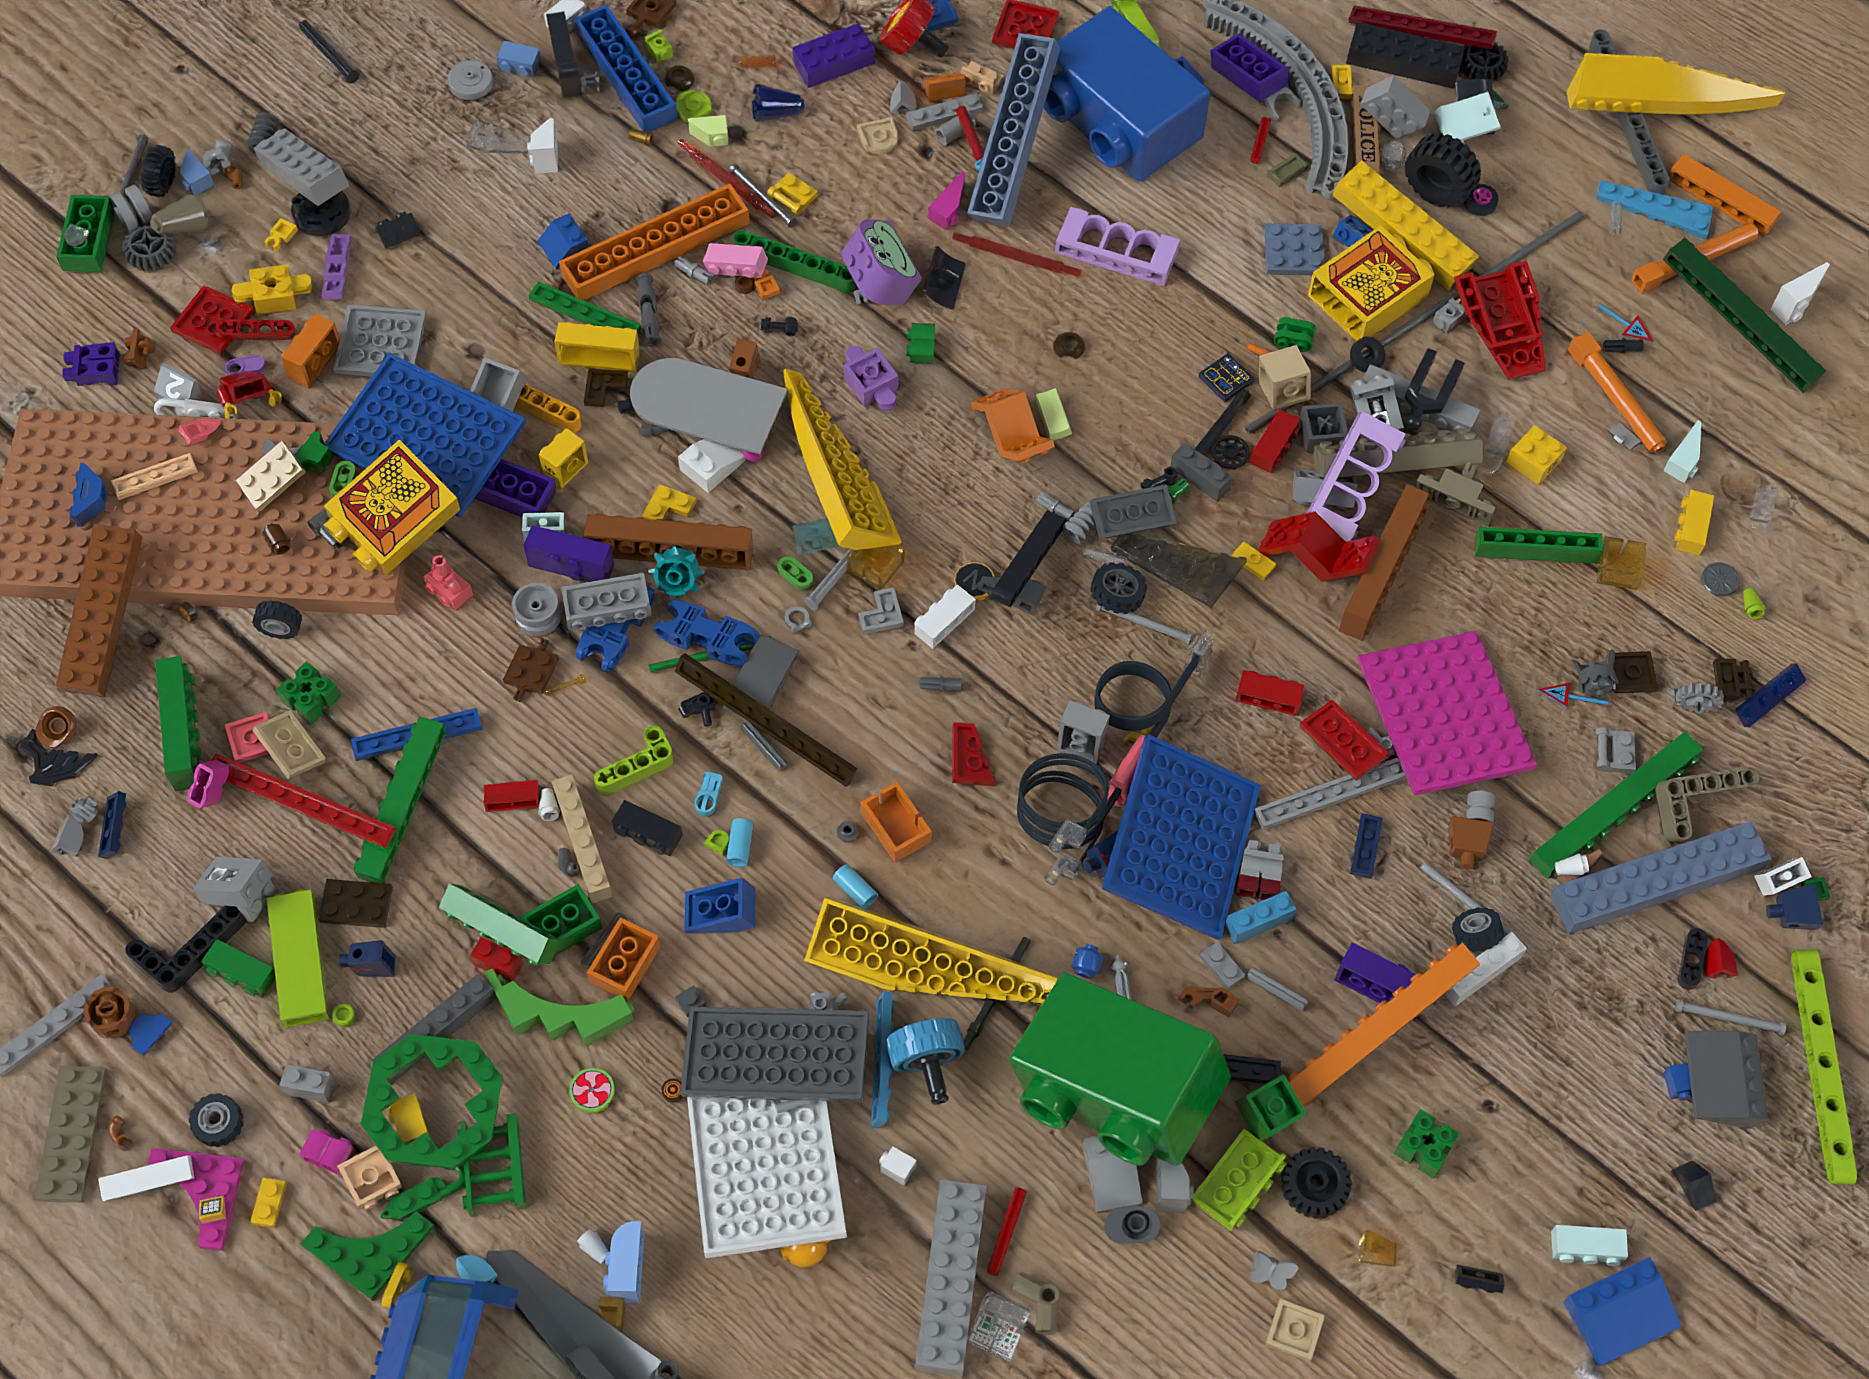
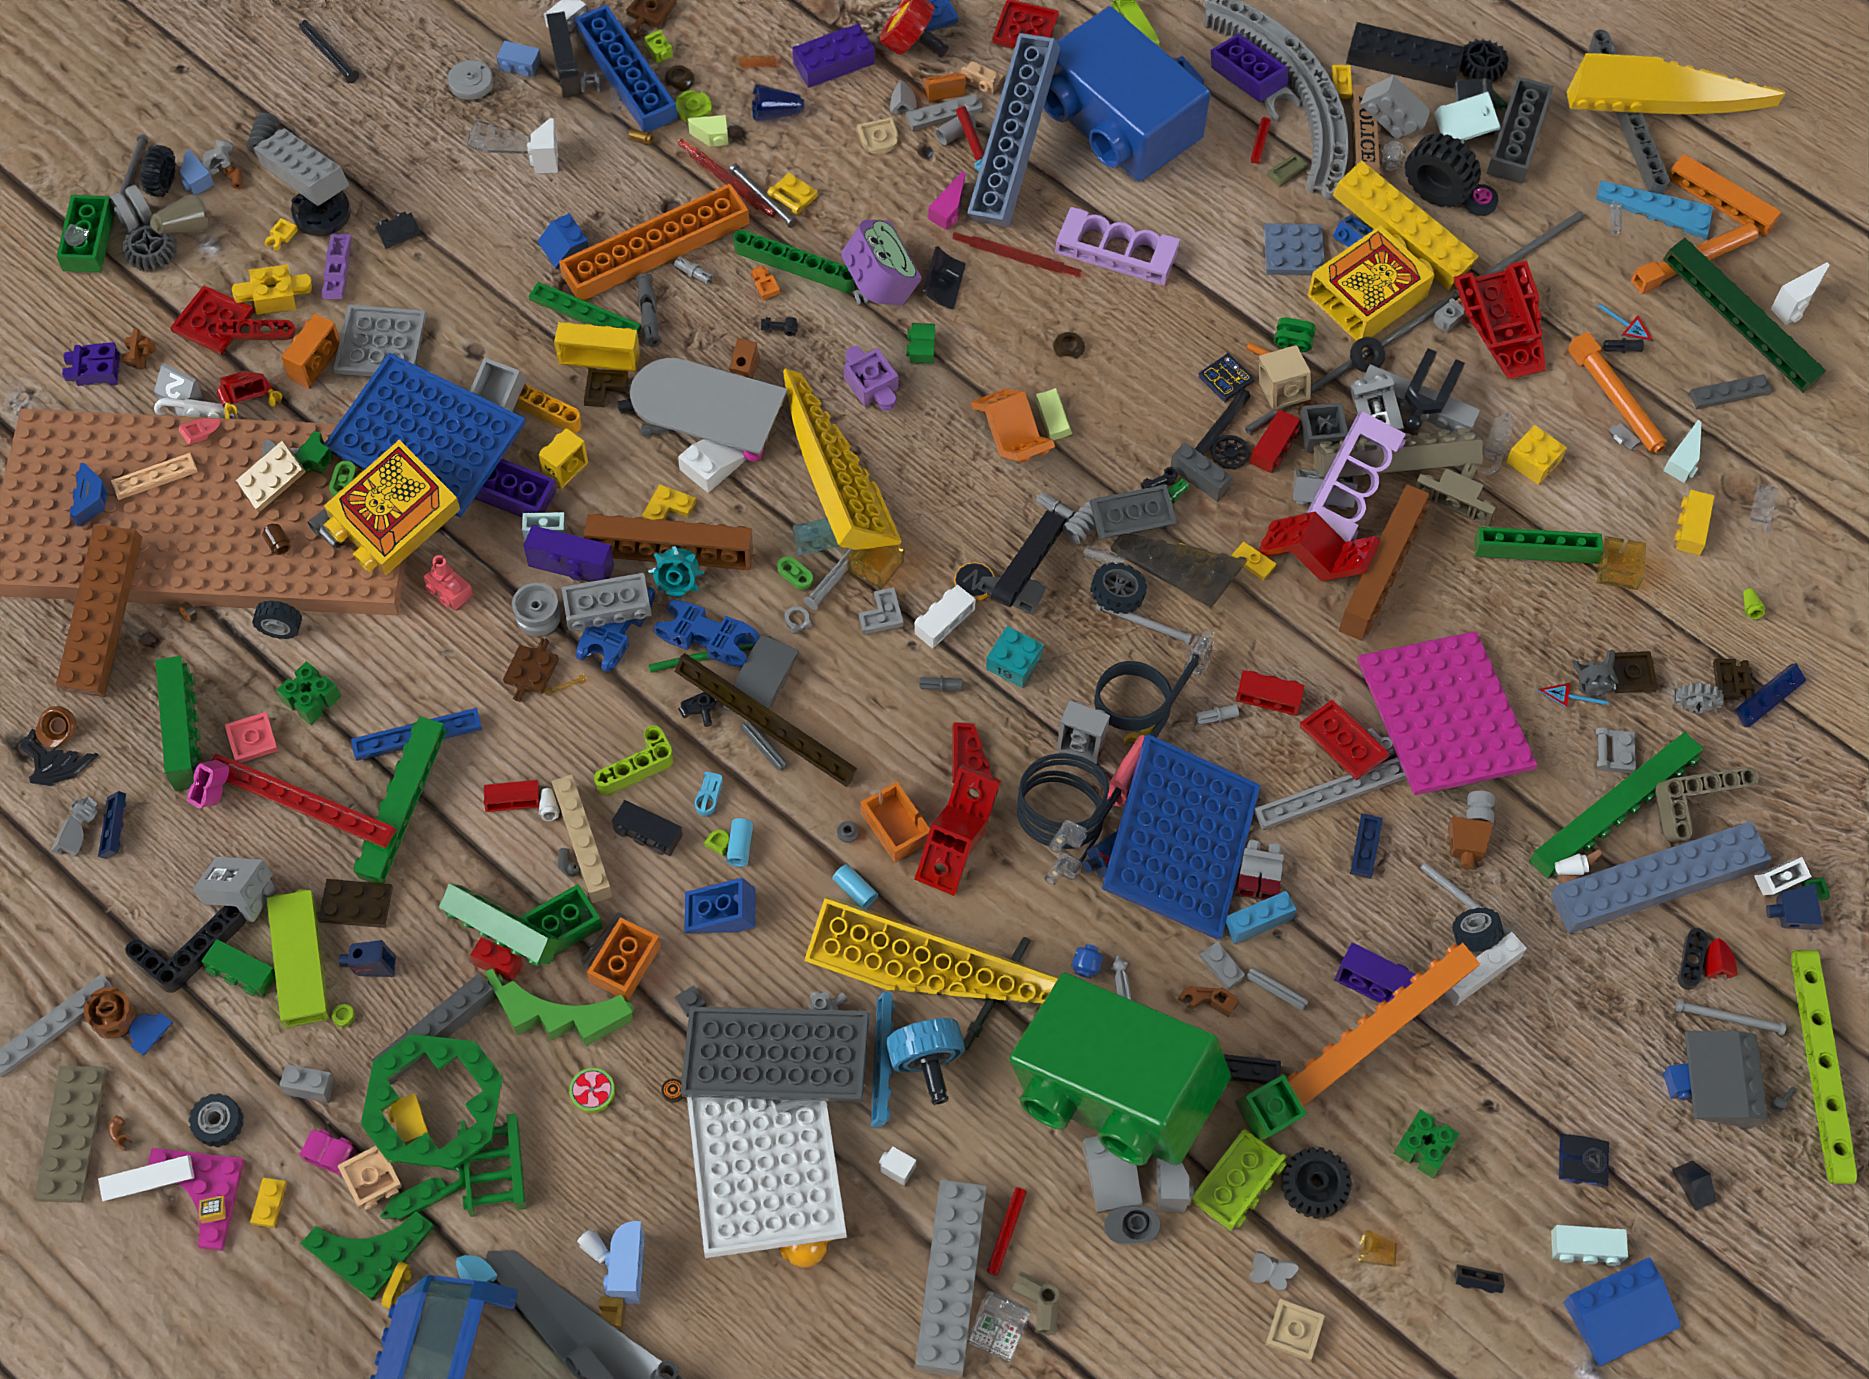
(251, 363): medium lavender piece -> none
(289, 744): tan plate -> none
(735, 260): bright pink brick -> none
(744, 284): reddish brown tile -> none
(957, 830): none -> red bracket
(1014, 656): none -> teal brick
(1217, 714): none -> light grey axle
(1424, 27): dark red plate -> none
(1520, 129): none -> dark grey brick
(1583, 1160): none -> black slope
(1720, 579): dark grey wheel -> none
(1730, 391): none -> dark grey plate
(1779, 1103): none -> dark grey hand

